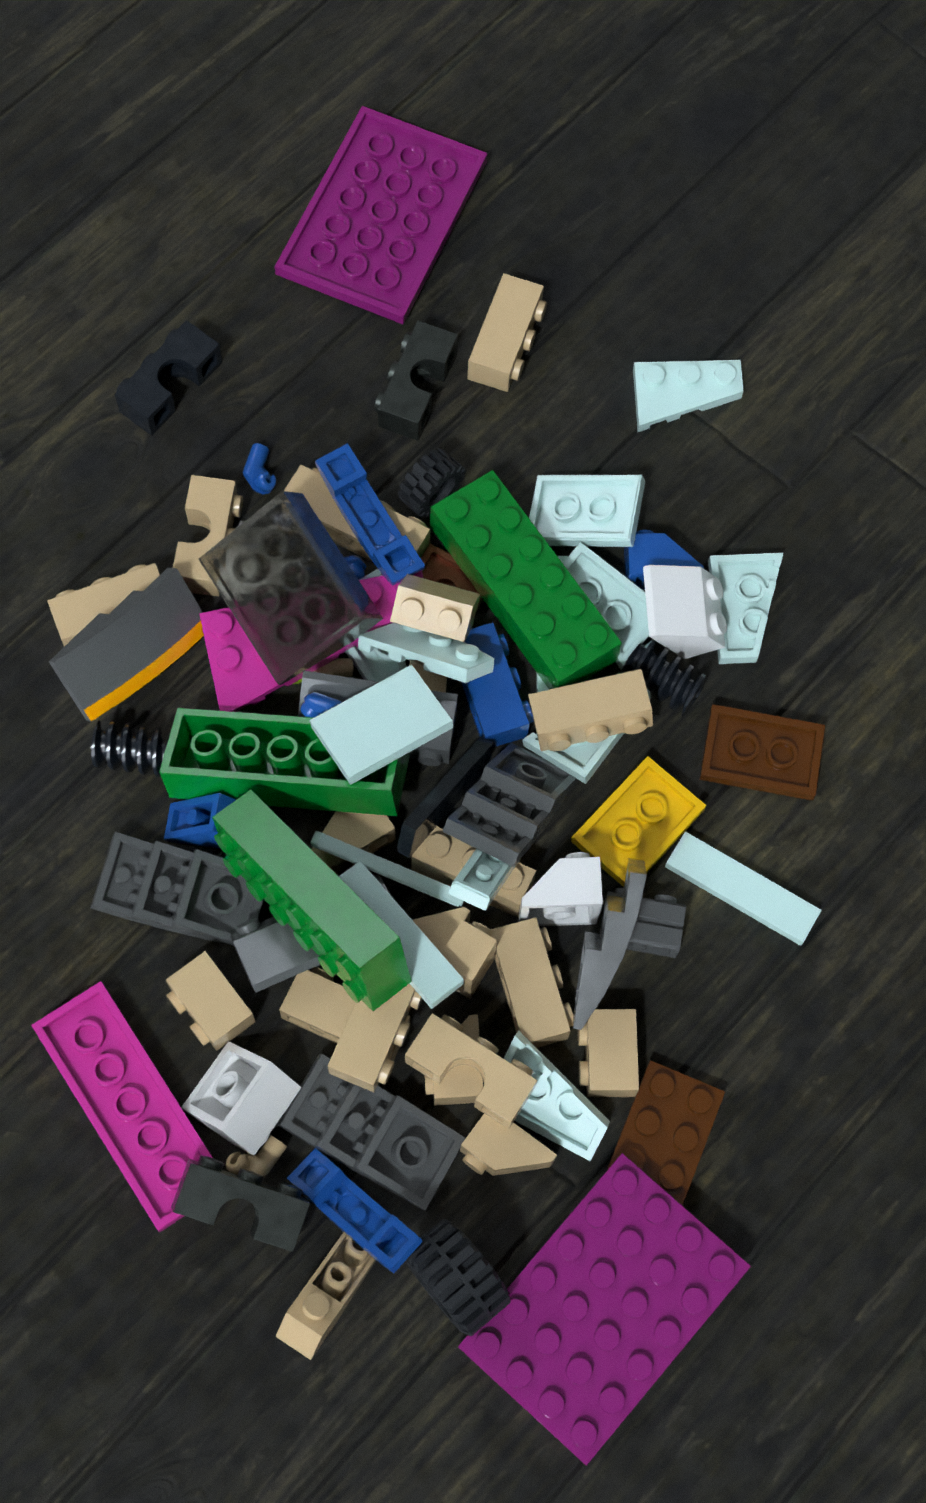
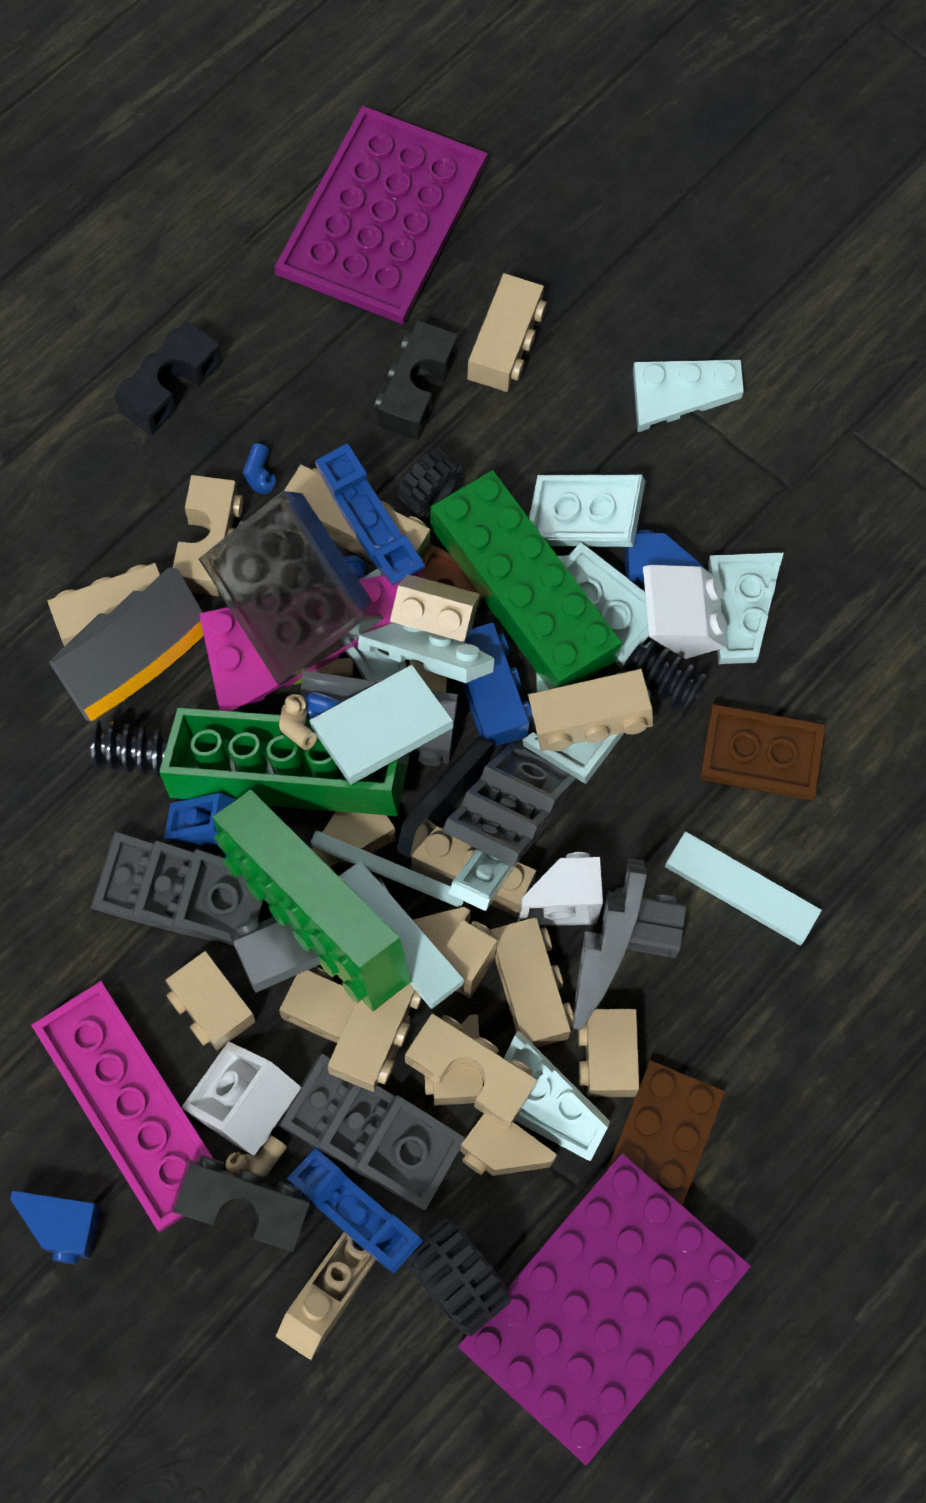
(59, 1224): none -> blue slope
(293, 722): none -> tan arm
(639, 820): yellow plate -> none

